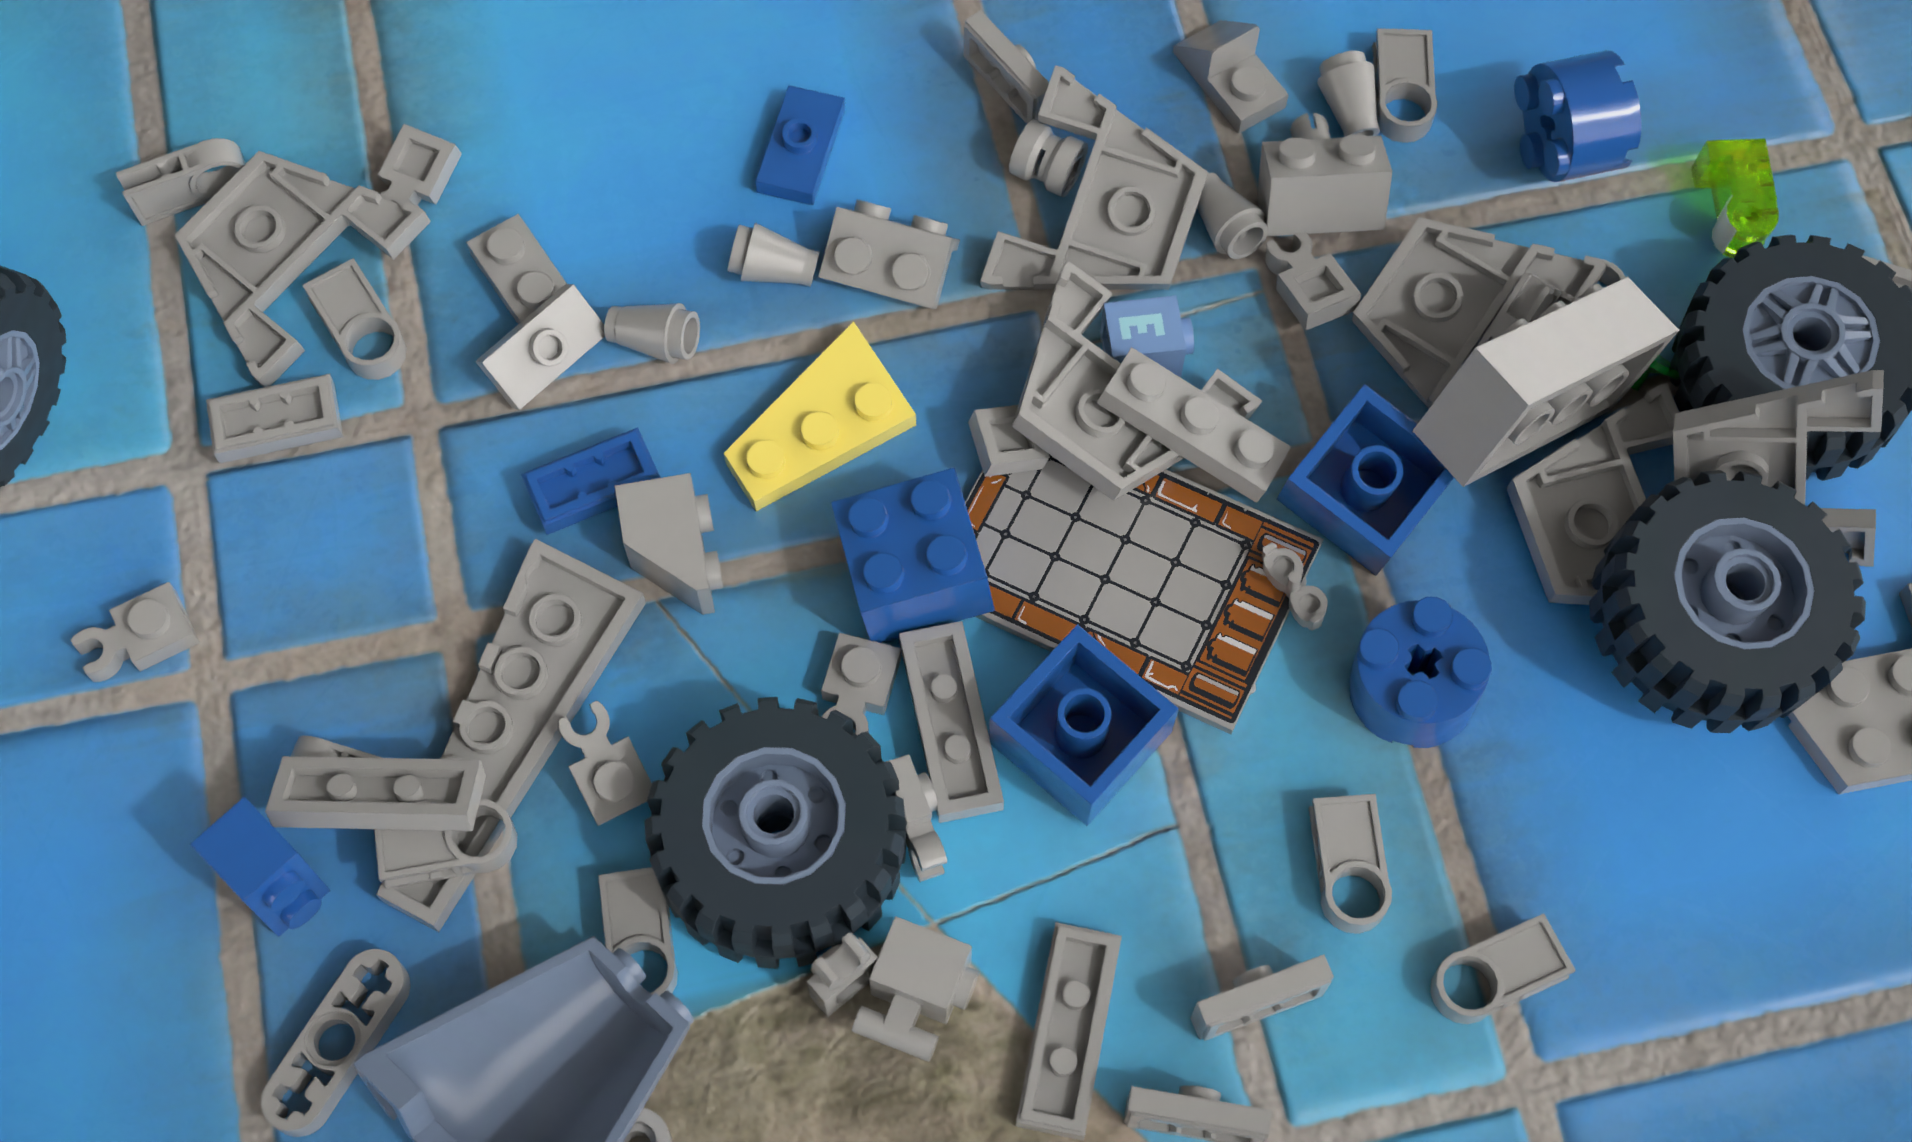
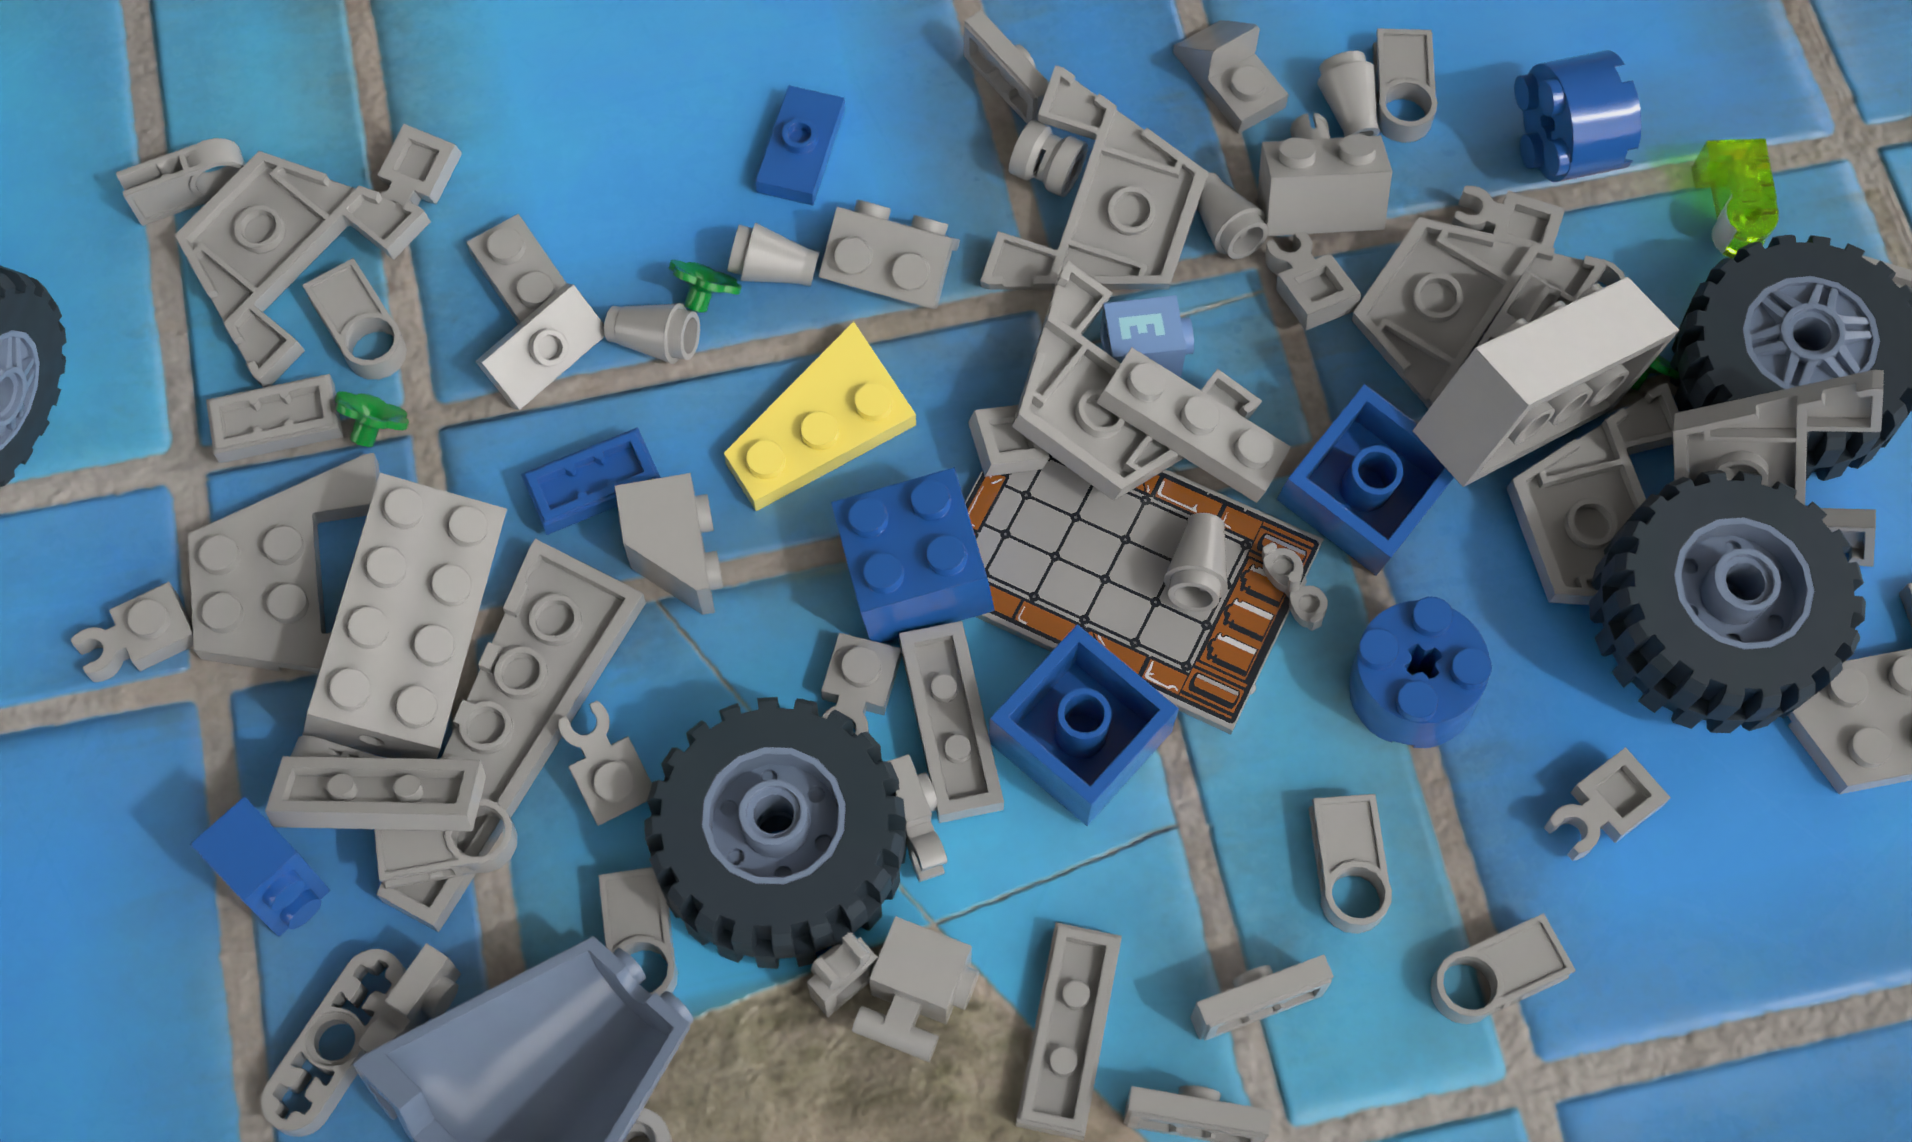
(261, 572): none -> light grey wing
(370, 416): none -> green plant
(405, 621): none -> light grey brick
(421, 993): none -> light grey plate
(702, 283): none -> green plant
(1199, 565): none -> light grey cone
(1516, 221): none -> light grey plate
(1611, 799): none -> light grey plate

